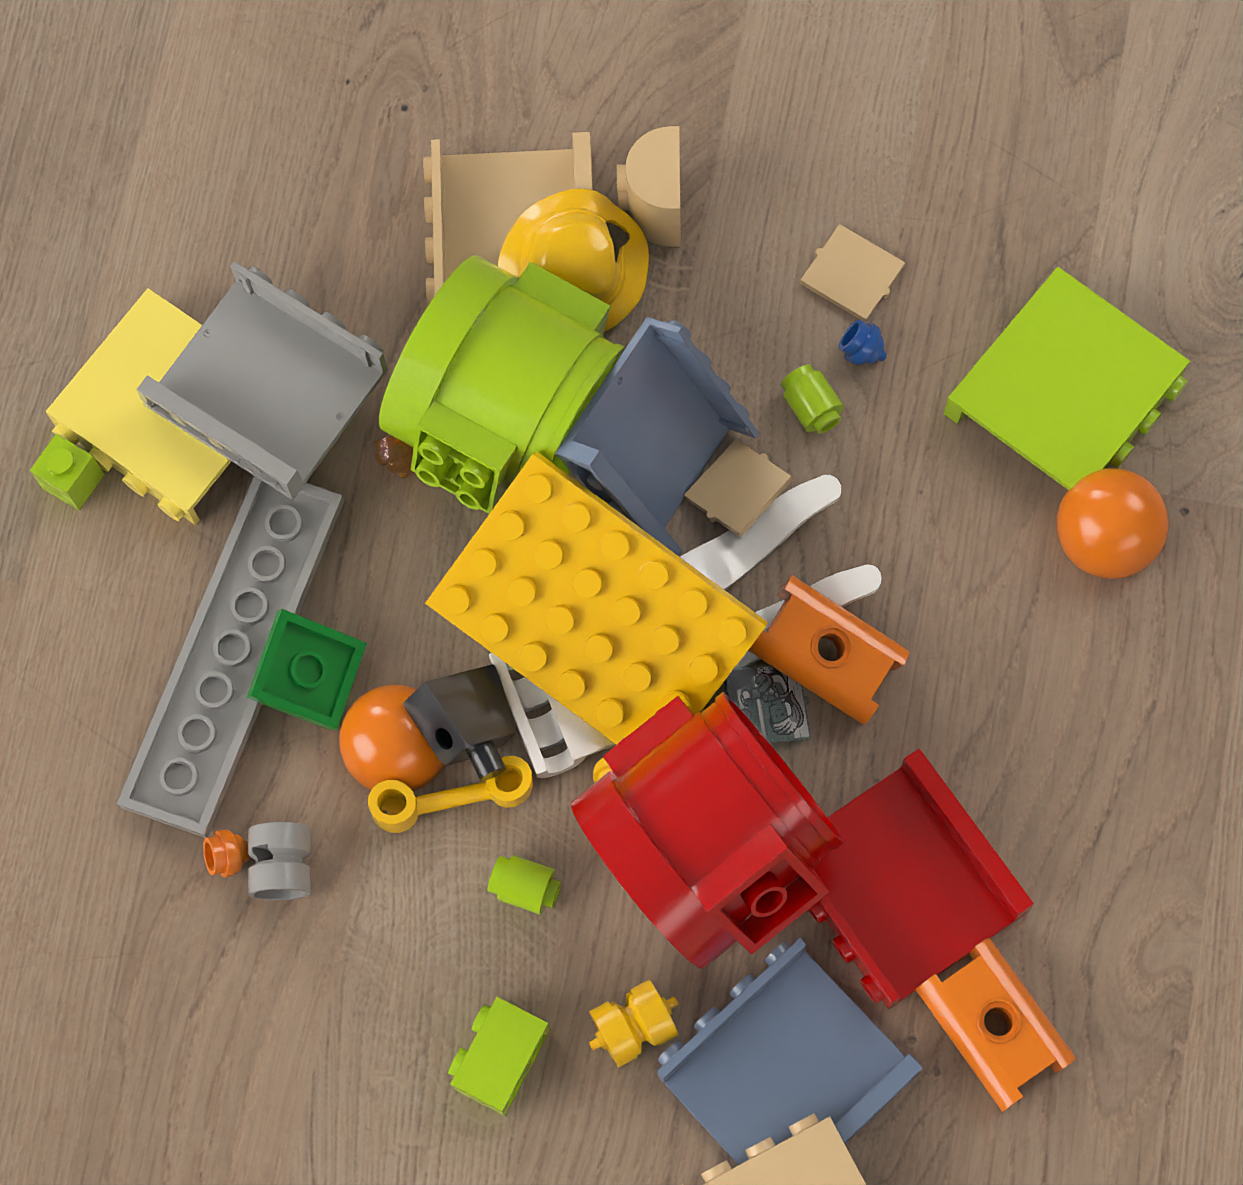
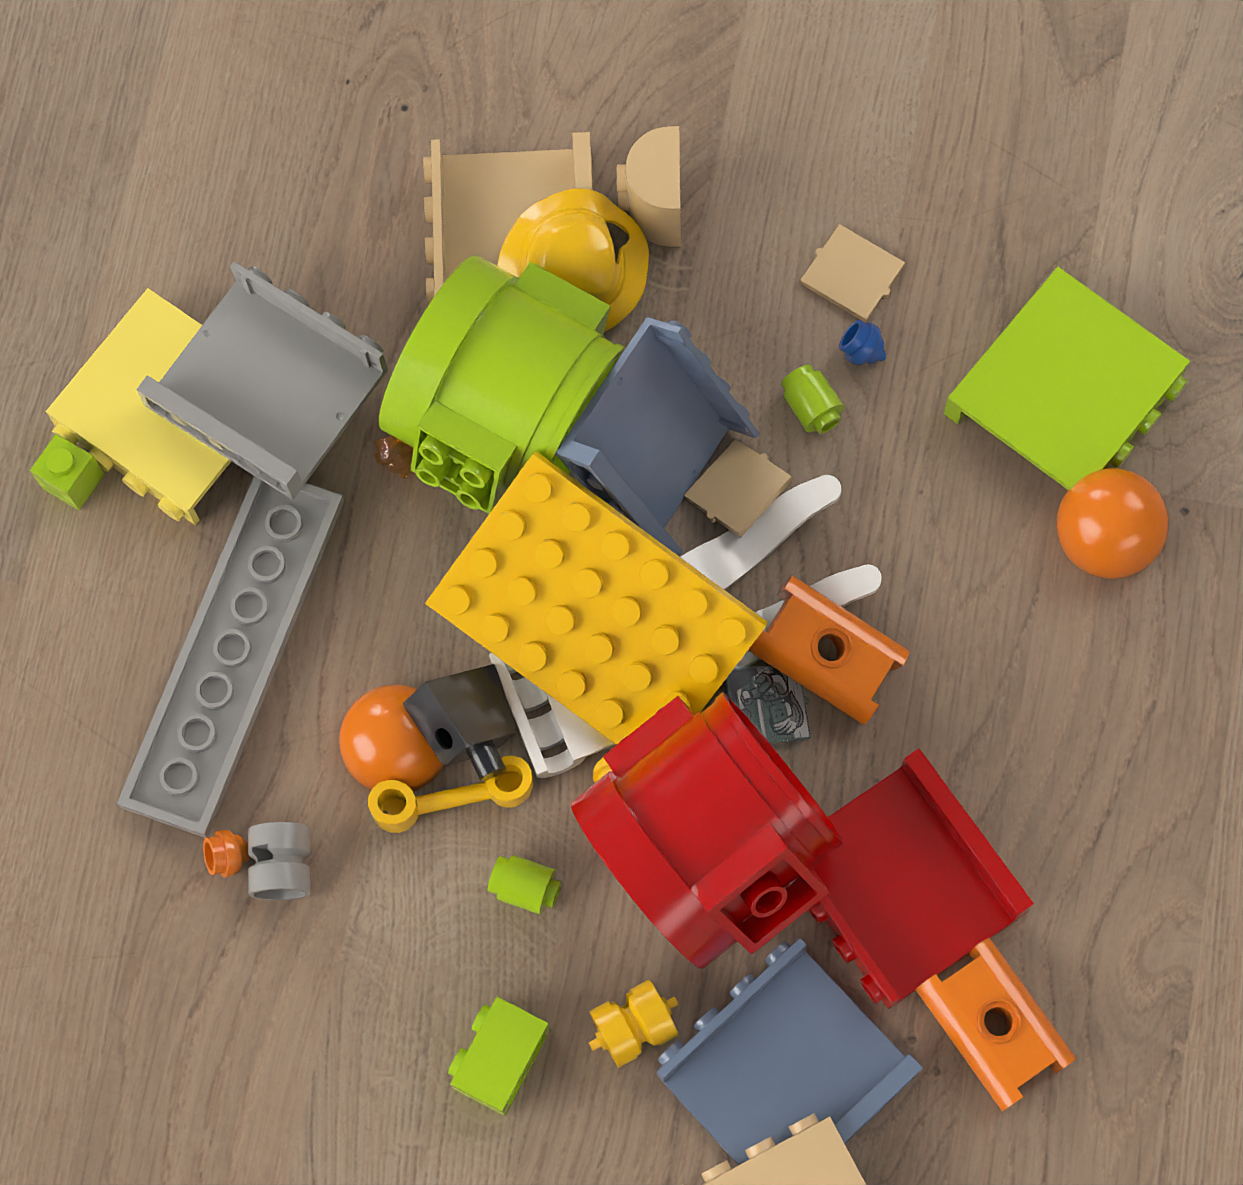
(306, 670): green plate -> none

